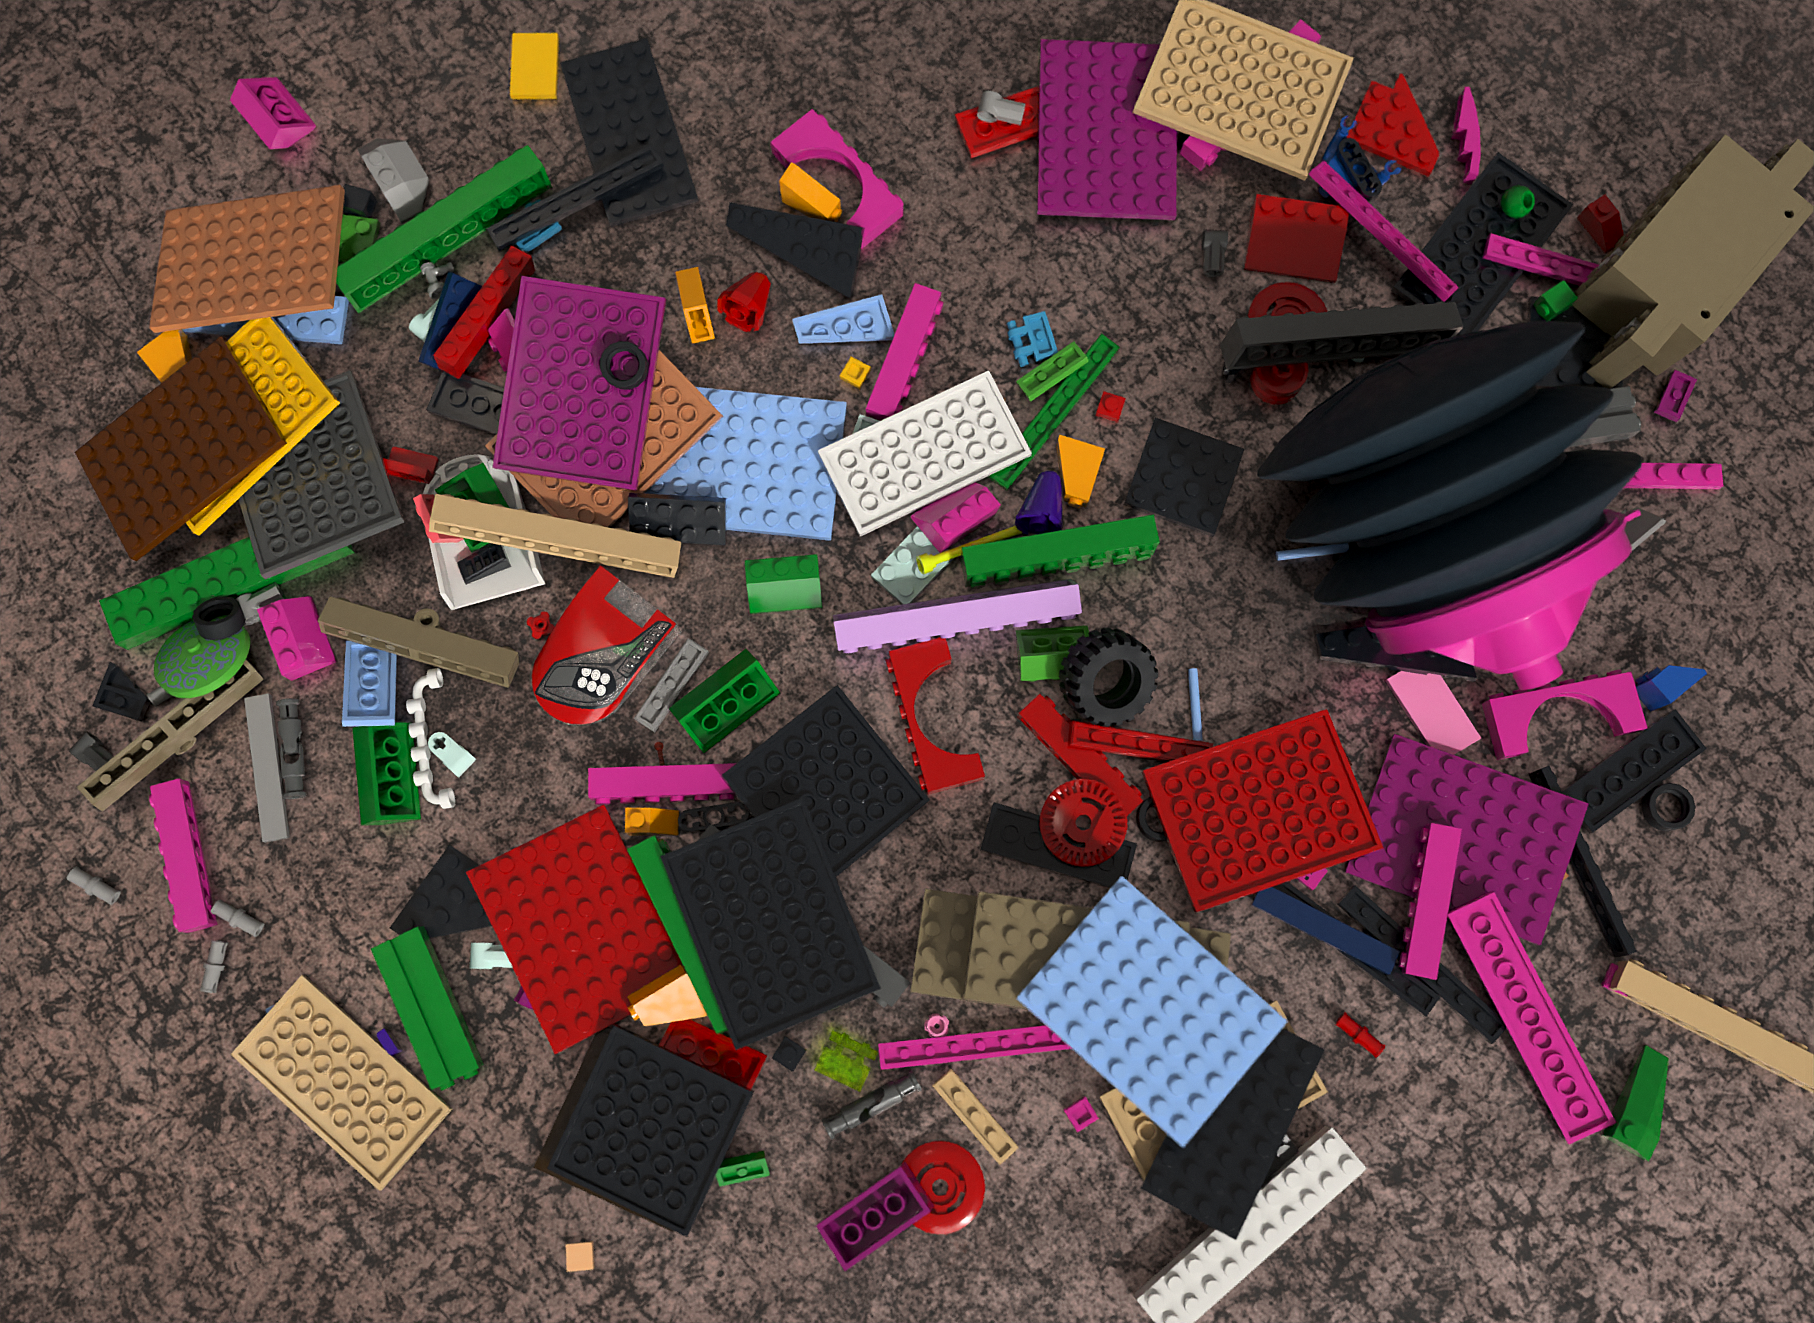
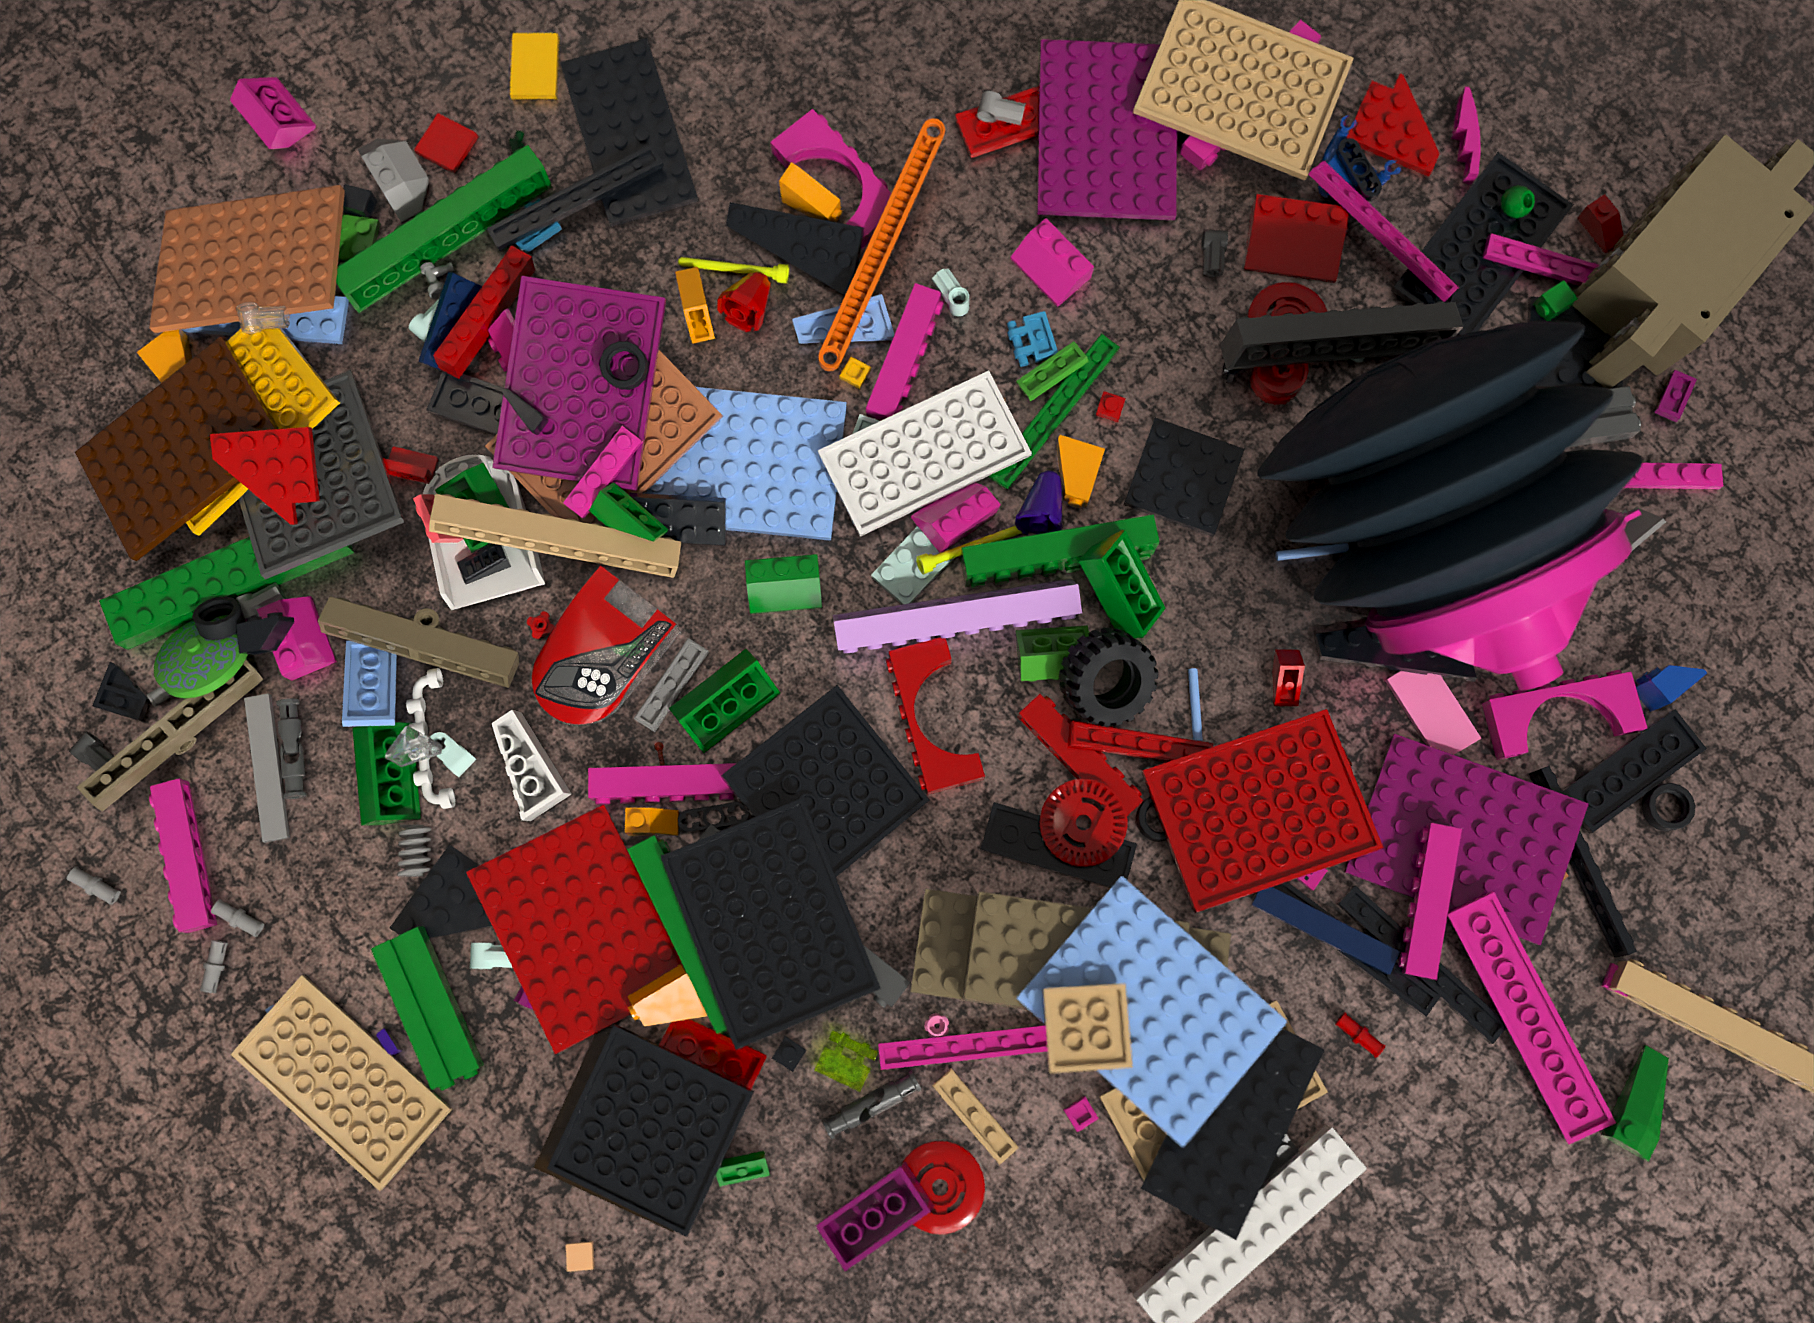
(256, 318): none -> clear piece
(263, 635): none -> black slope
(272, 465): none -> red wing
(412, 748): none -> clear slope
(413, 851): none -> light grey piece
(446, 143): none -> red tile
(516, 142): none -> dark green bar
(530, 416): none -> black slope
(531, 771): none -> white wedge
(603, 471): none -> dark pink plate
(624, 514): none -> green slope
(777, 273): none -> neon yellow piece
(881, 244): none -> orange gear
(951, 291): none -> light aqua piece
(1052, 262): none -> dark pink slope
(1087, 1028): none -> tan plate
(1122, 584): none -> green slope
(1287, 677): none -> red slope

